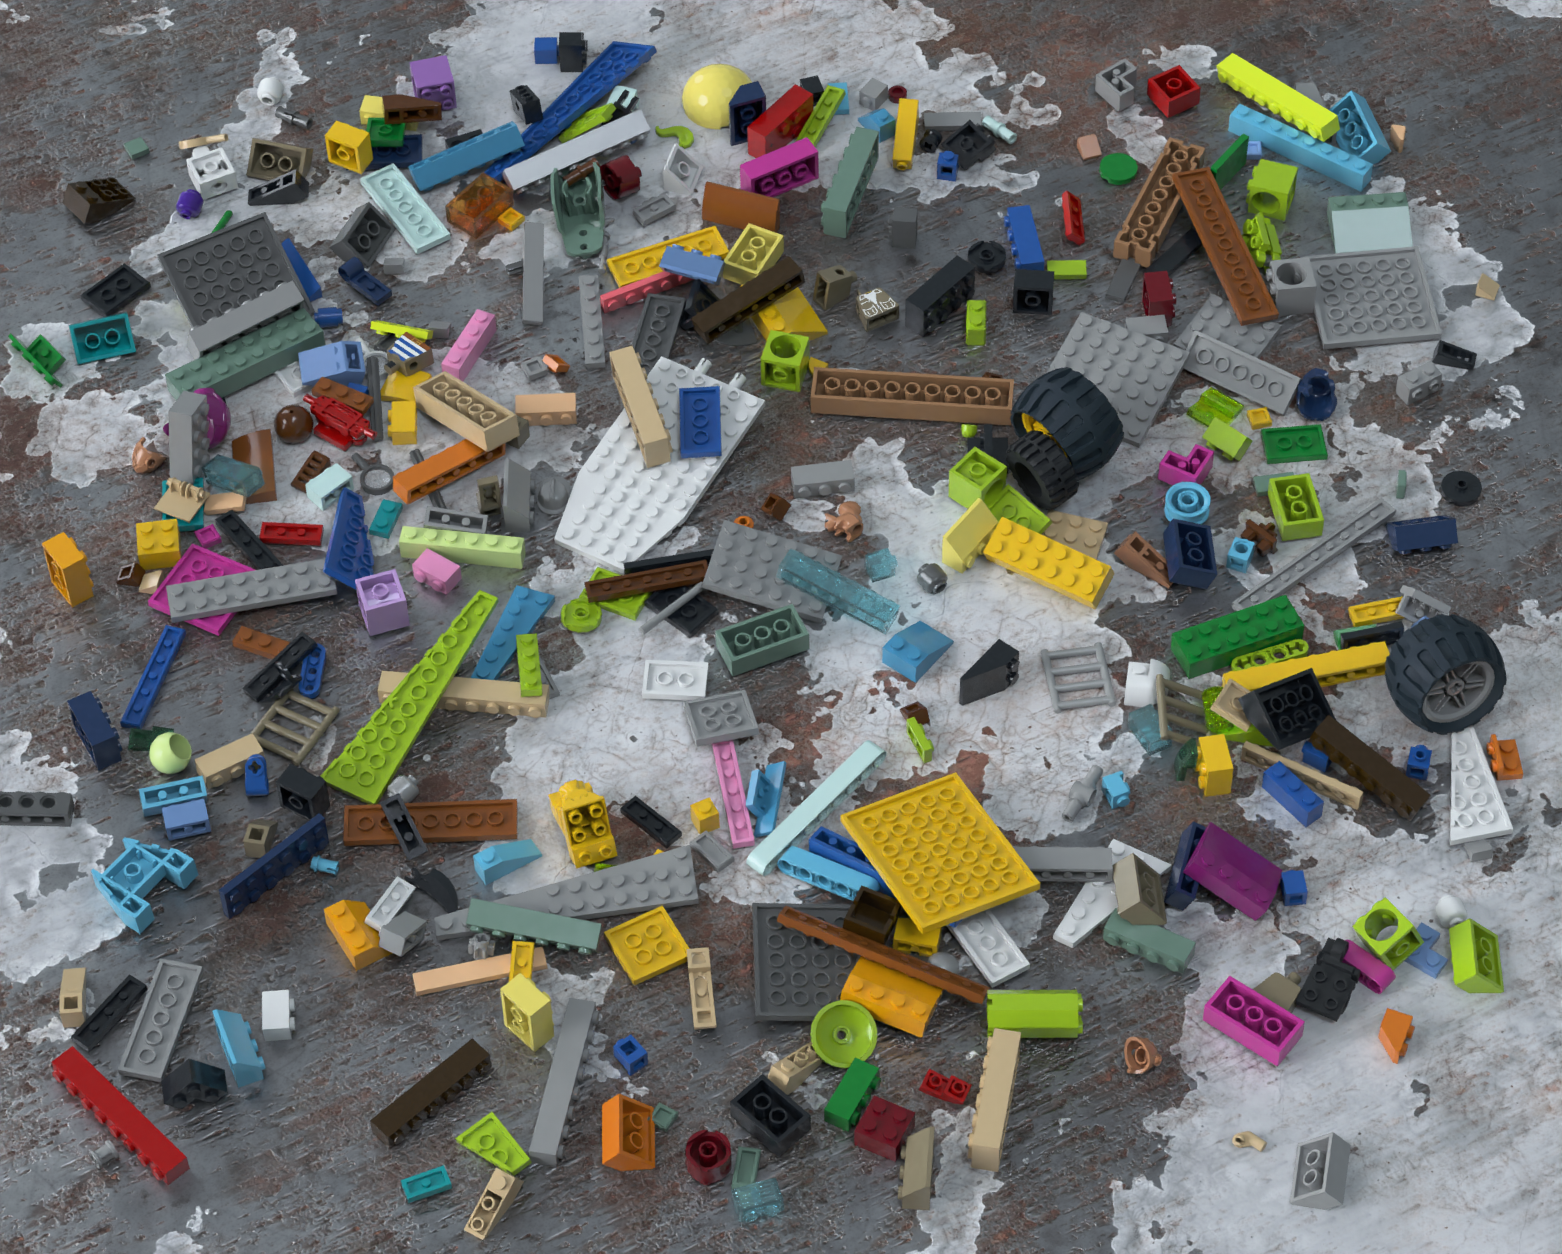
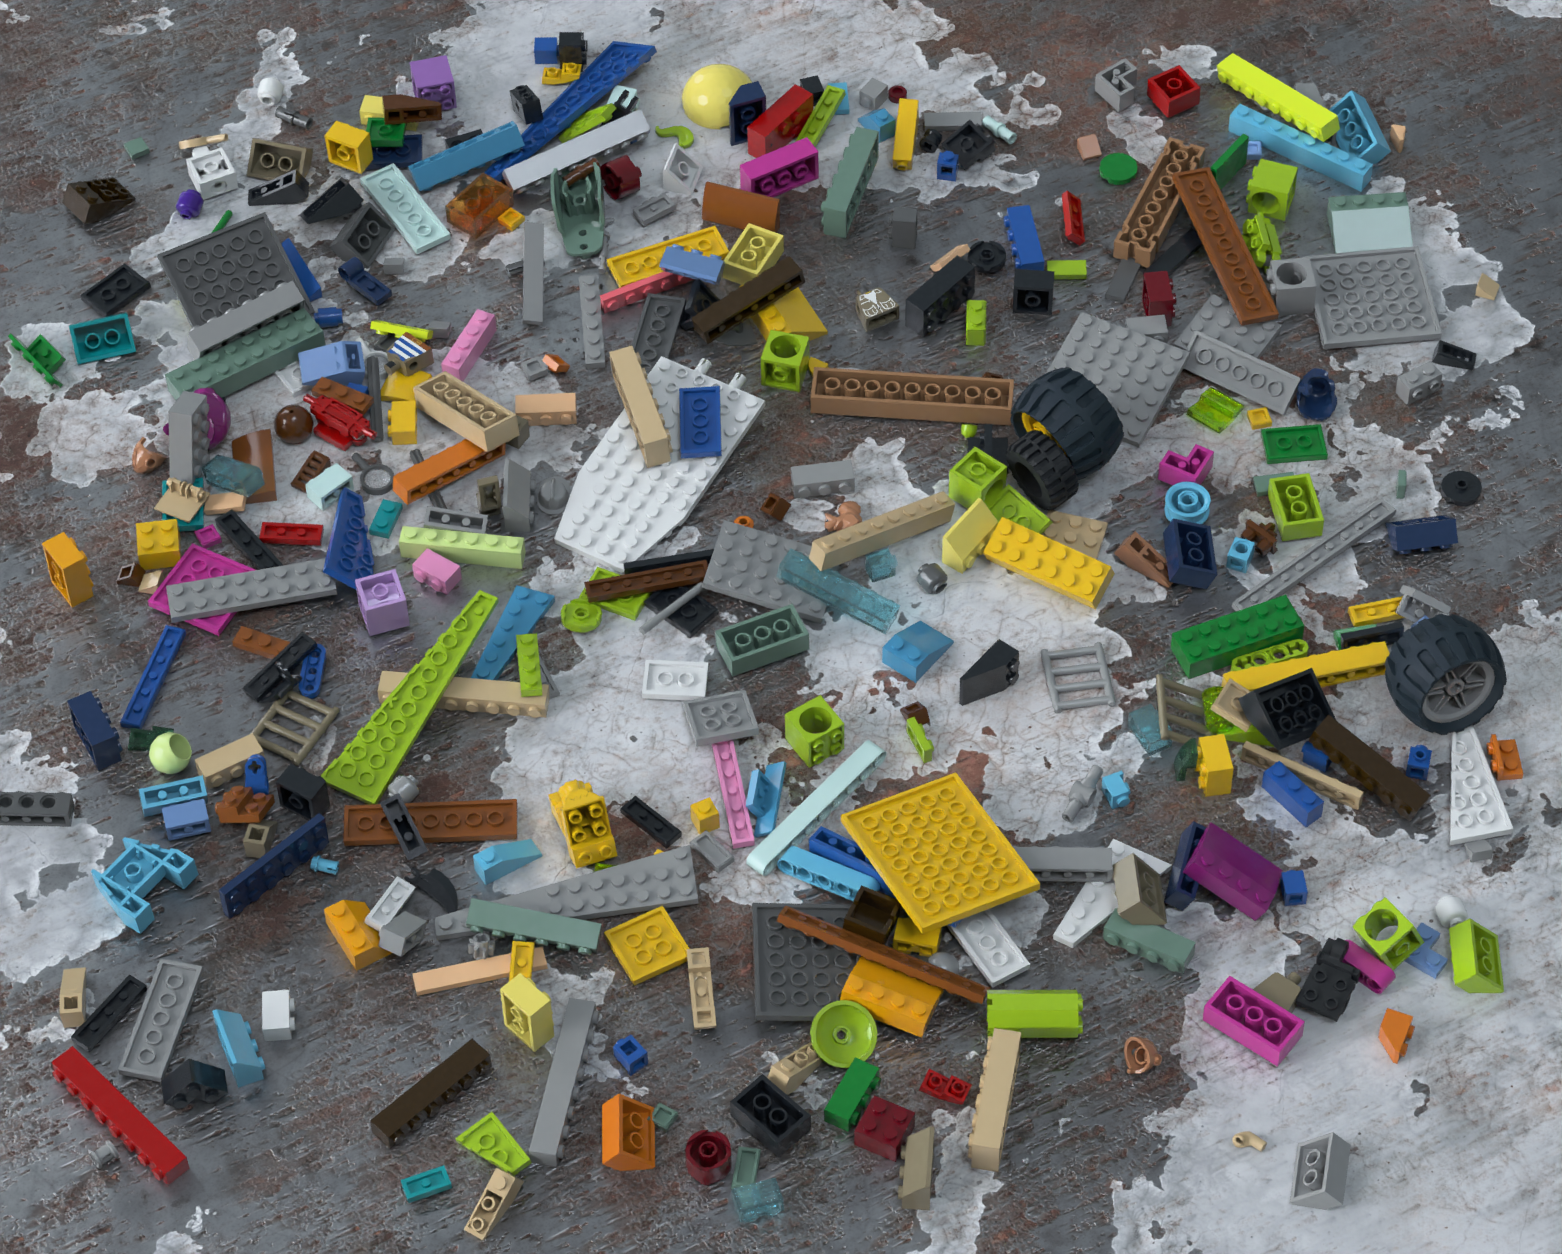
(243, 806): none -> dark orange plate
(334, 202): none -> black slope
(568, 73): none -> yellow slope
(810, 718): none -> lime brick
(833, 286): dark tan torso -> none
(881, 531): none -> tan brick
(960, 250): none -> light nougat tile
(1142, 682): white brick -> none
(1227, 439): lime brick -> none

